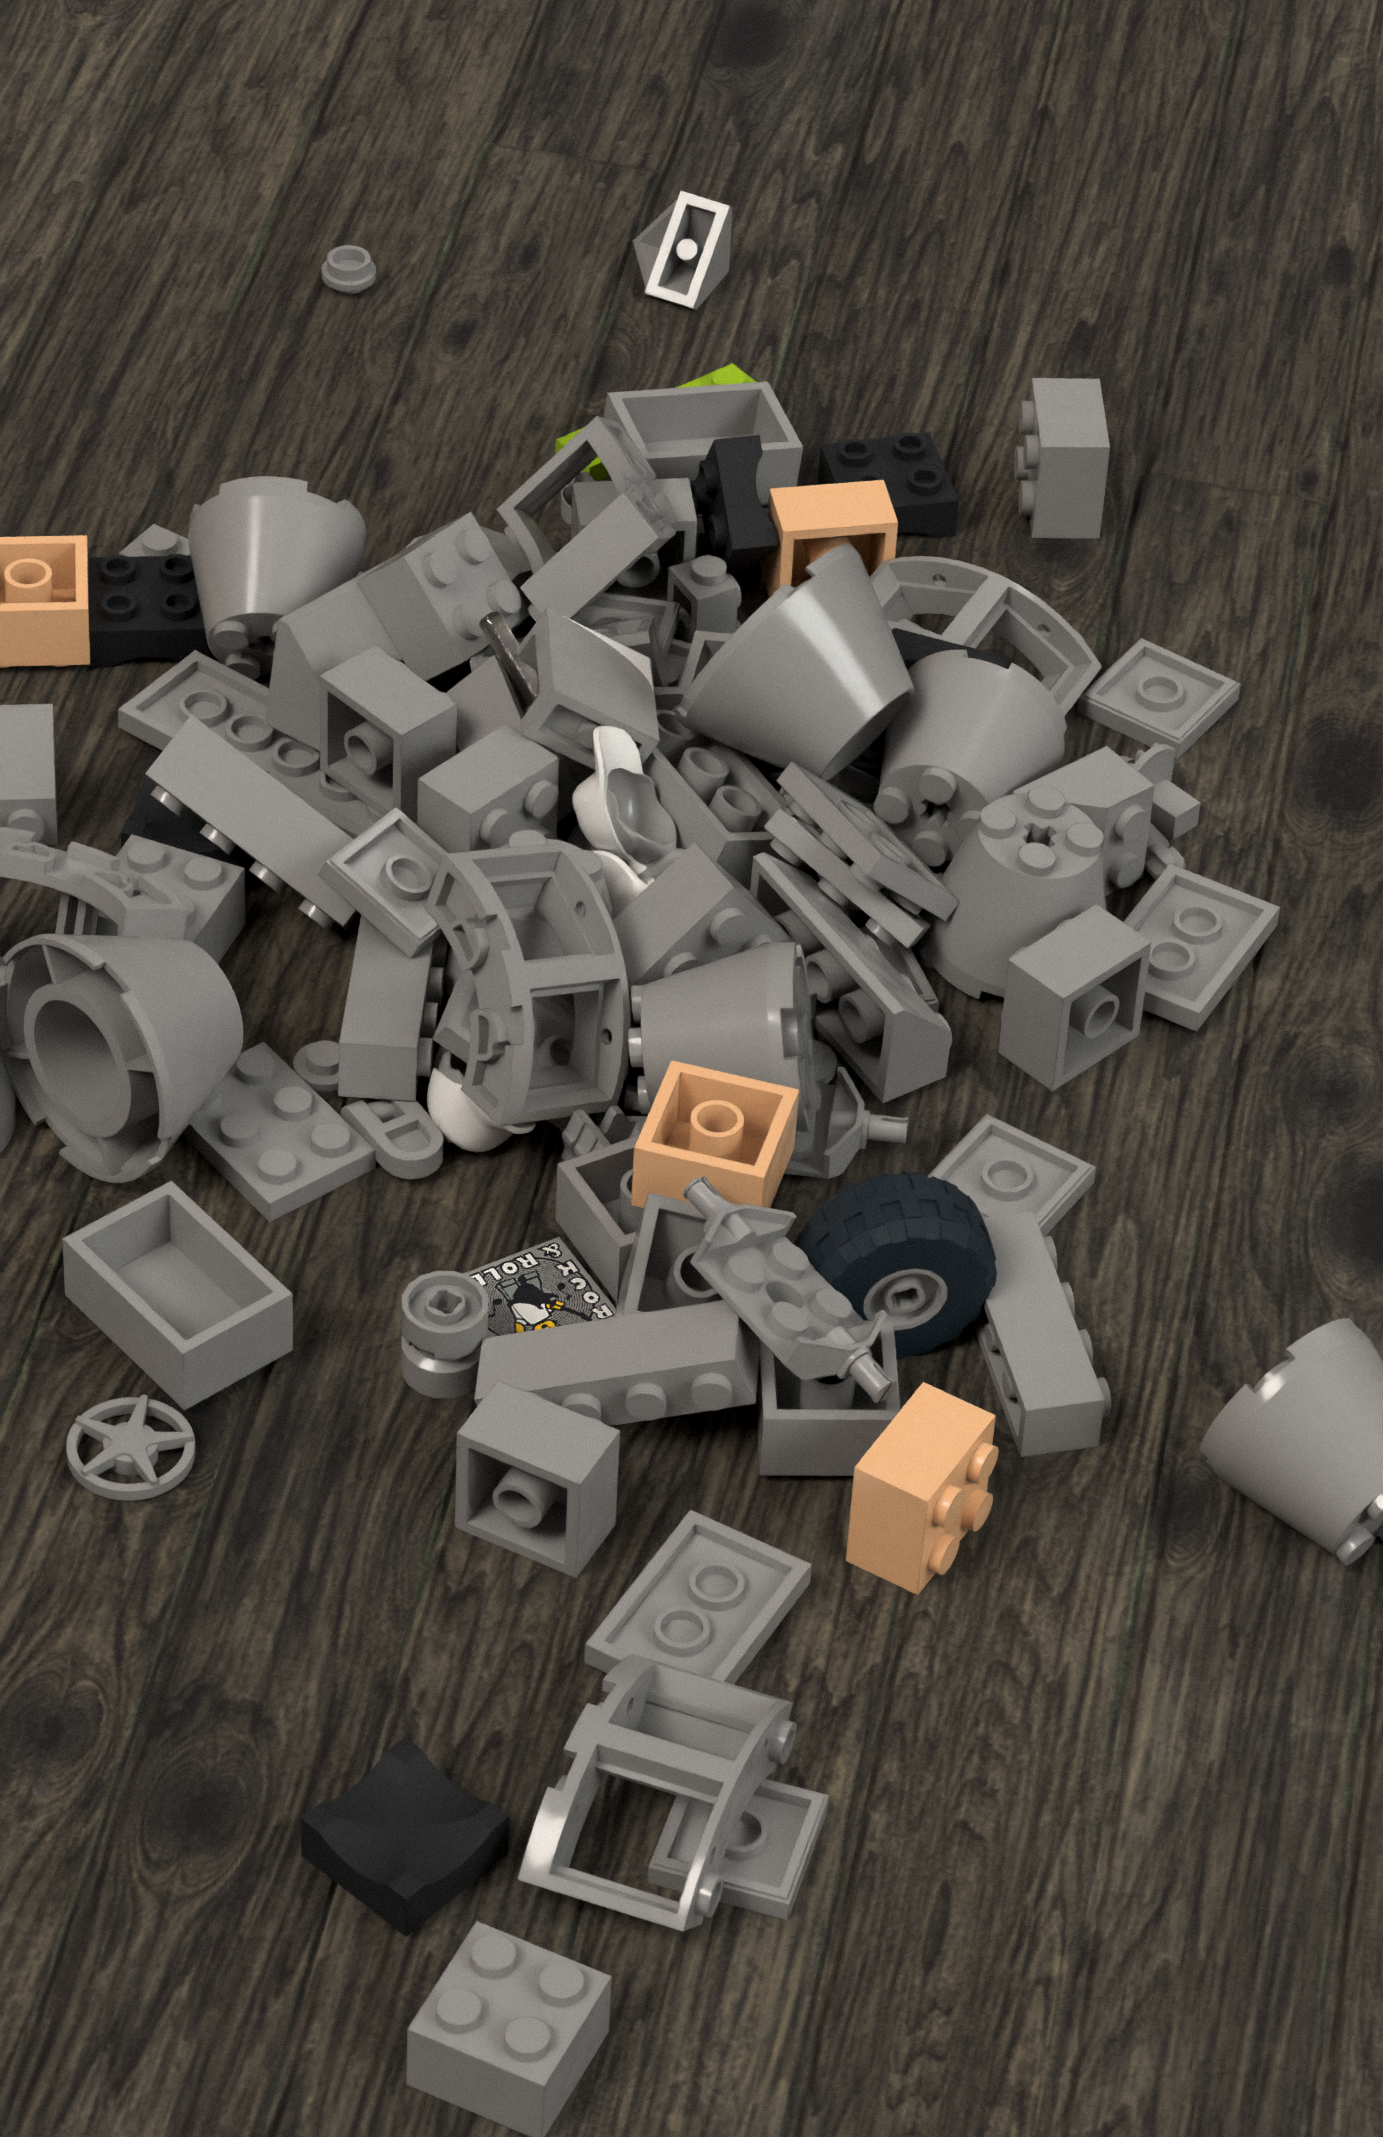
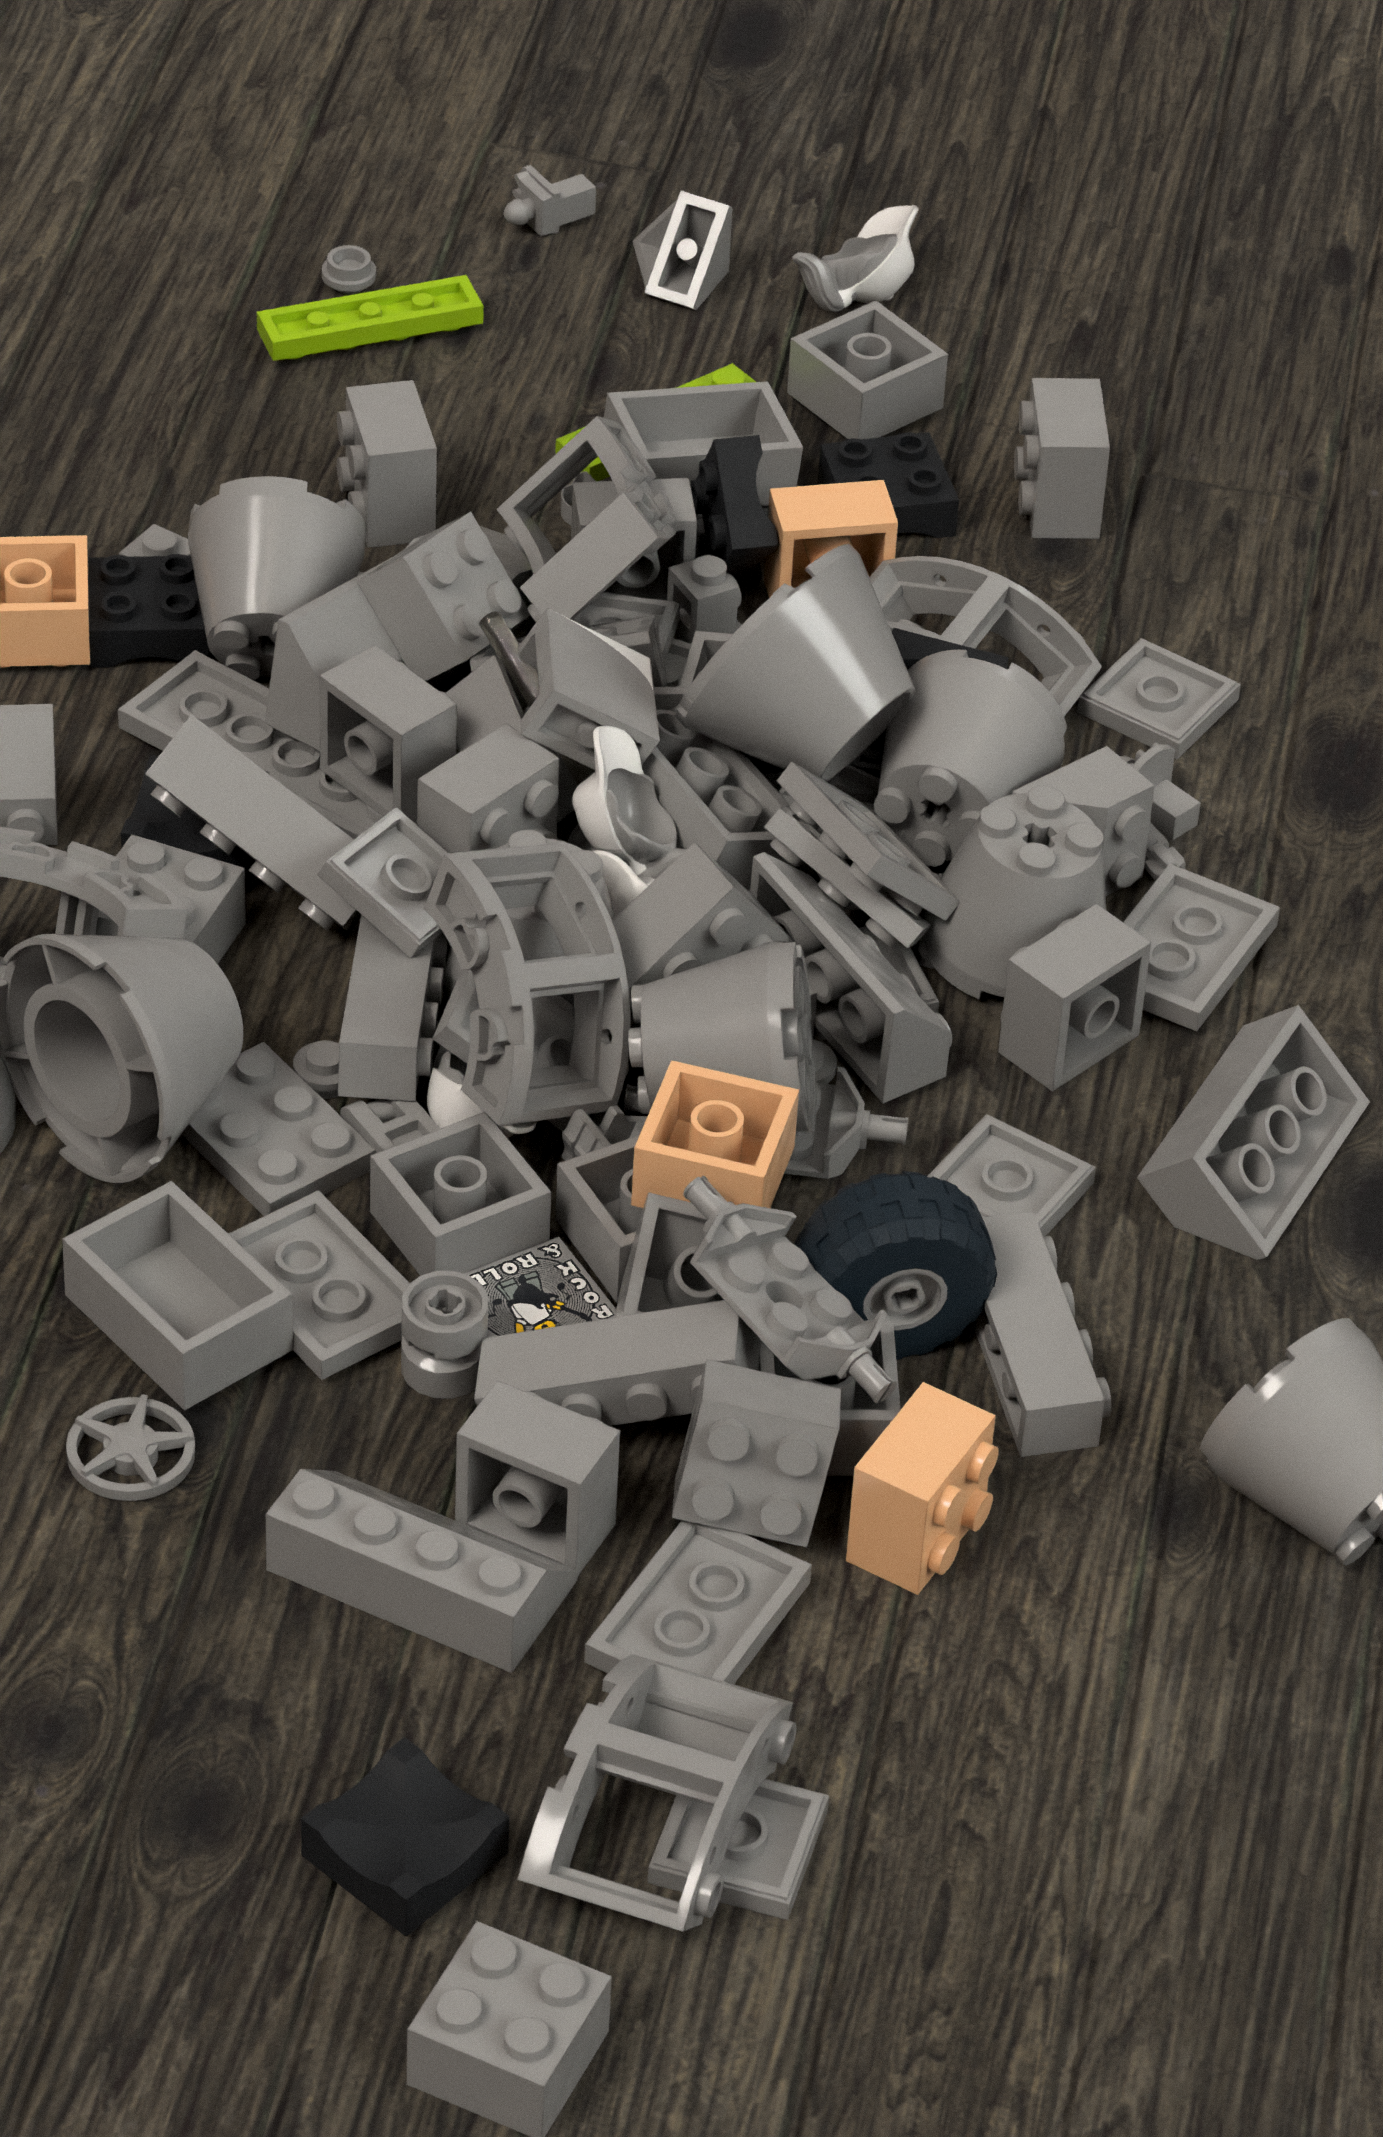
(340, 1283): none -> light grey plate
(369, 317): none -> lime plate
(388, 462): none -> light grey brick
(413, 1566): none -> light grey slope
(459, 1197): none -> light grey brick
(549, 205): none -> light grey piece
(756, 1453): none -> light grey brick
(866, 266): none -> hair
(867, 372): none -> light grey brick
(1255, 1136): none -> light grey slope

